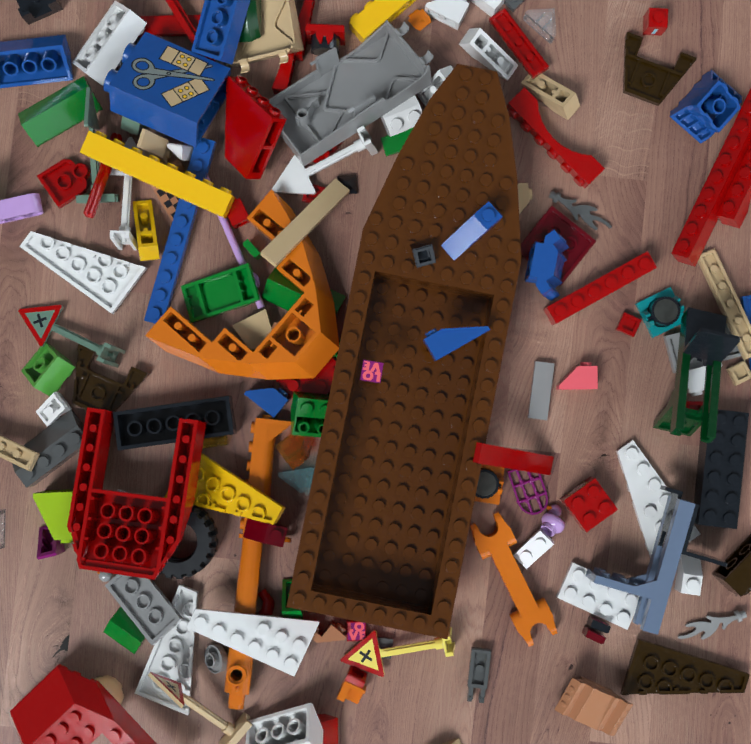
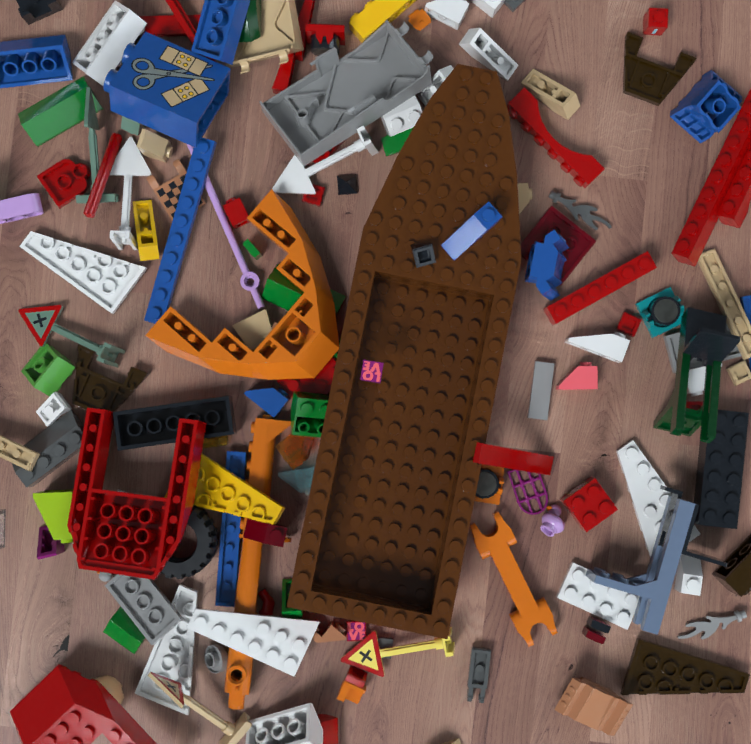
(157, 174): yellow brick -> none
(181, 151): white slope -> none
(220, 293): green slope -> none
(230, 540): none -> blue plate
(250, 127): red slope -> none
(304, 222): tan tile -> none
(449, 339): blue slope -> none
(518, 43): red tile -> none
(533, 548): white plate -> none
(542, 22): clear slope -> none
(605, 345): none -> white slope

